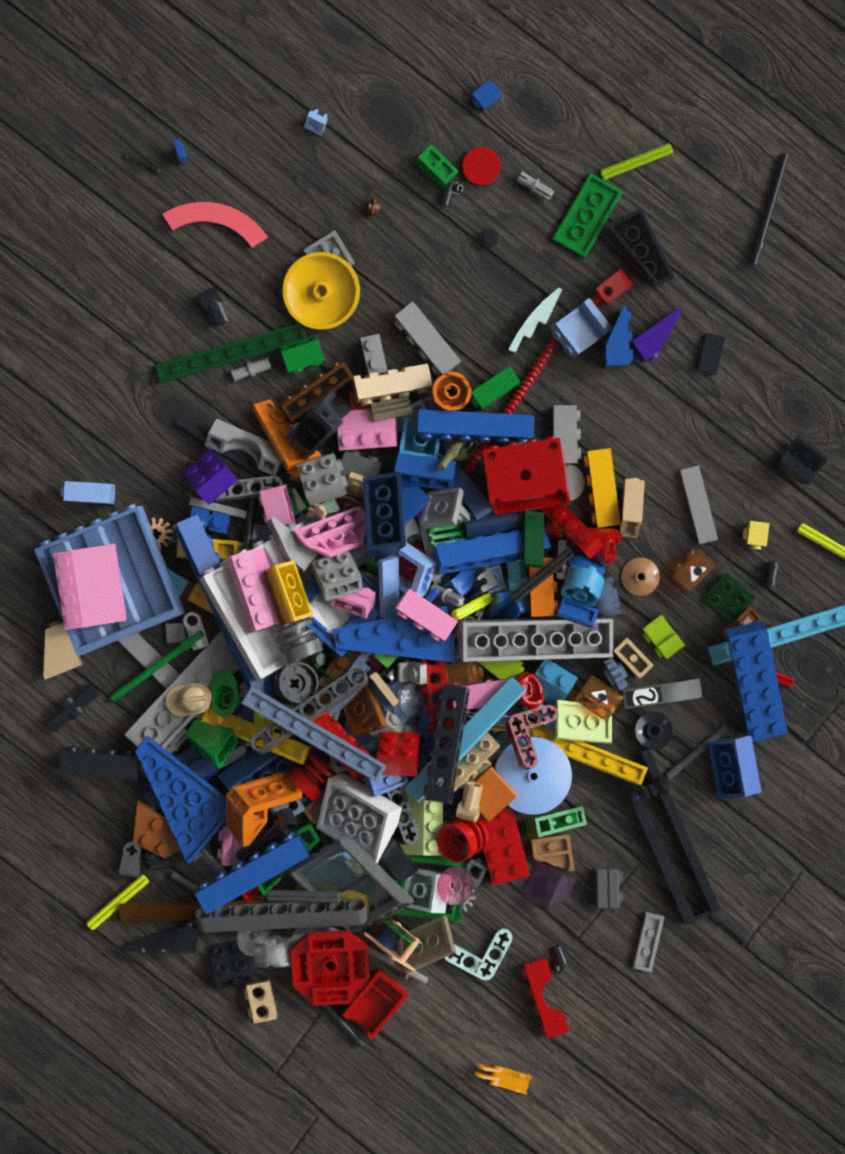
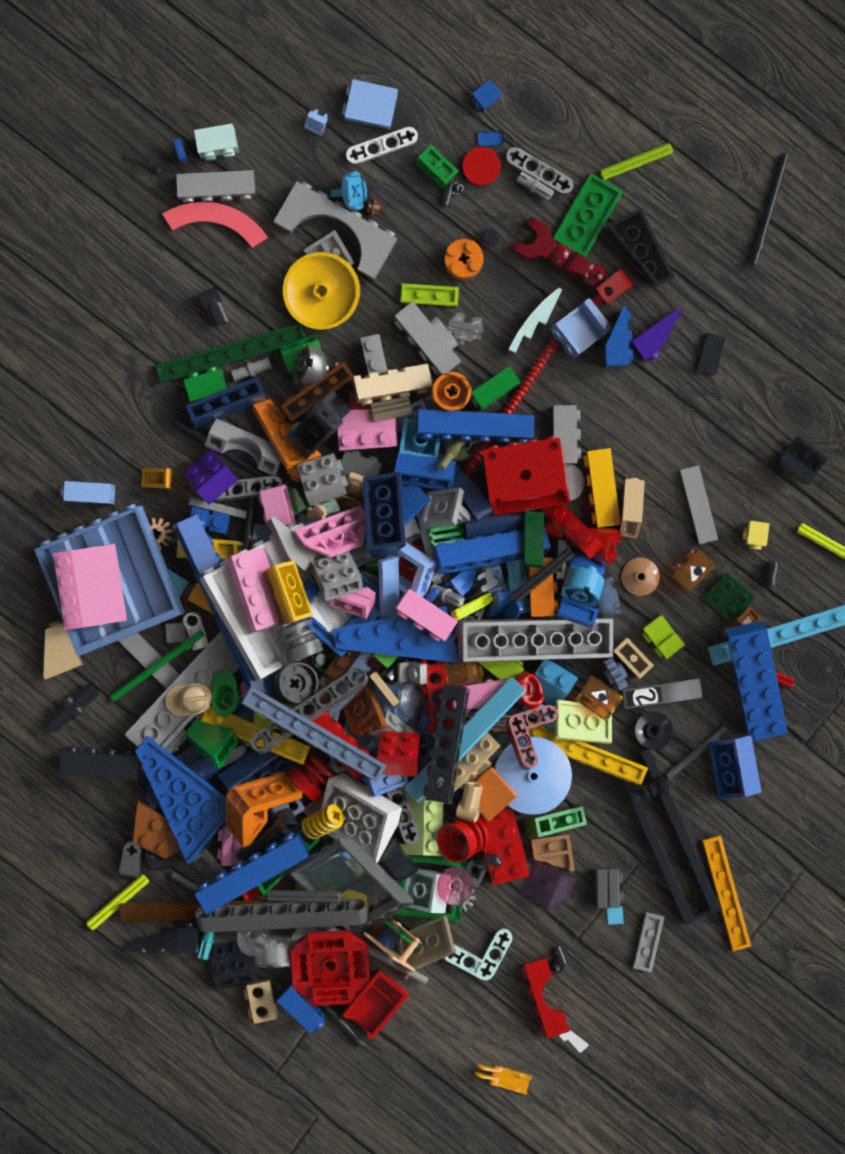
(156, 478): none -> light orange slope
(205, 384): none -> green brick
(205, 945): none -> teal axle
(215, 185): none -> light grey brick
(216, 142): none -> light aqua brick
(226, 402): none -> dark blue brick
(301, 1009): none -> blue window
(306, 204): none -> light grey arch
(311, 365): none -> flat silver cylinder
(323, 822): none -> yellow piece
(352, 190): none -> dark azure tile
(370, 104): none -> light blue brick
(381, 143): none -> white beam
(429, 295): none -> lime tile
(445, 334): none -> light grey beam
(465, 330): none -> clear hips
(470, 250): none -> orange brick
(488, 860): none -> black arm
(490, 138): none -> blue piece
(541, 168): none -> light grey beam
(559, 255): none -> dark red piece
(575, 1040): none -> white sticker
(615, 915): none -> medium azure sticker
(726, 893): none -> light orange tile

